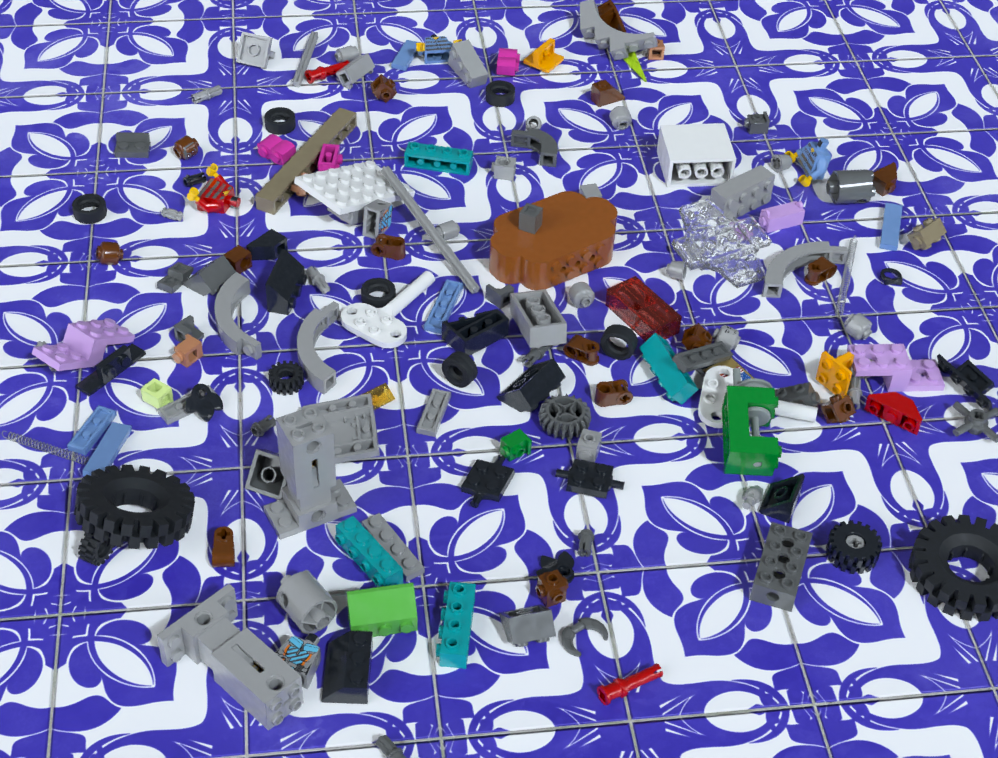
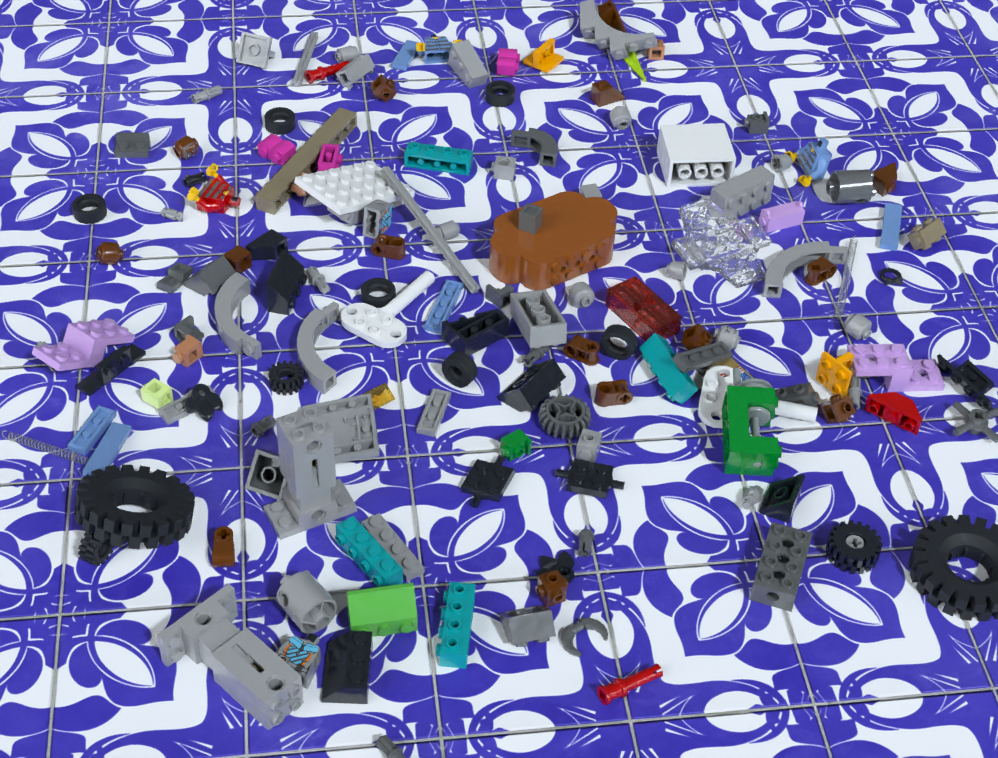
(535, 119): light grey brick -> none

